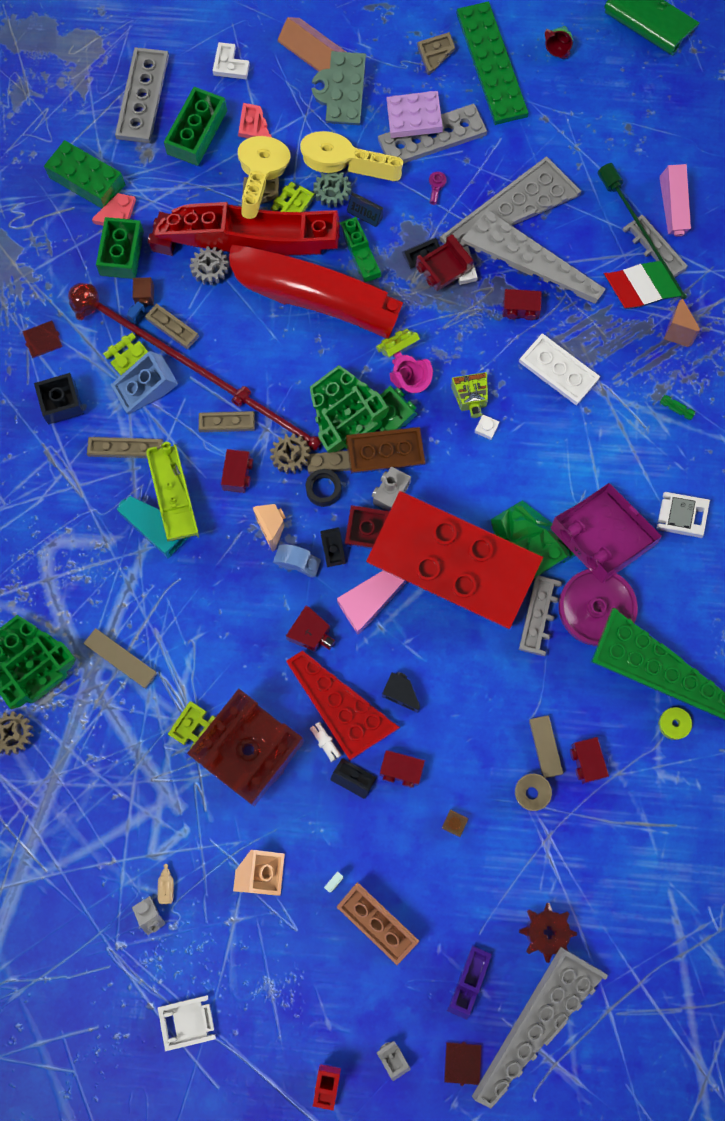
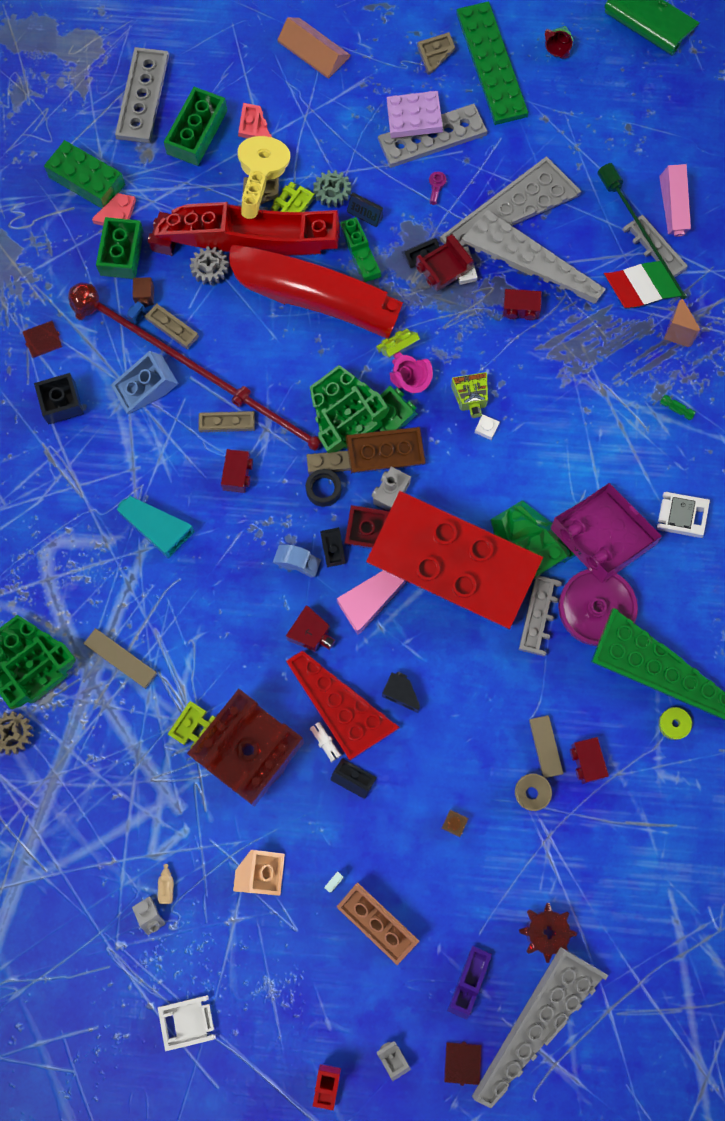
(120, 447): dark tan tile -> none
(128, 358): lime plate -> none
(171, 492): lime piece -> none
(226, 65): white plate -> none
(271, 523): light nougat slope -> none
(282, 453): dark tan gear -> none
(332, 152): light yellow beam -> none
(342, 87): sand green plate -> none
(401, 768): dark red brick -> none
(559, 369): white plate -> none

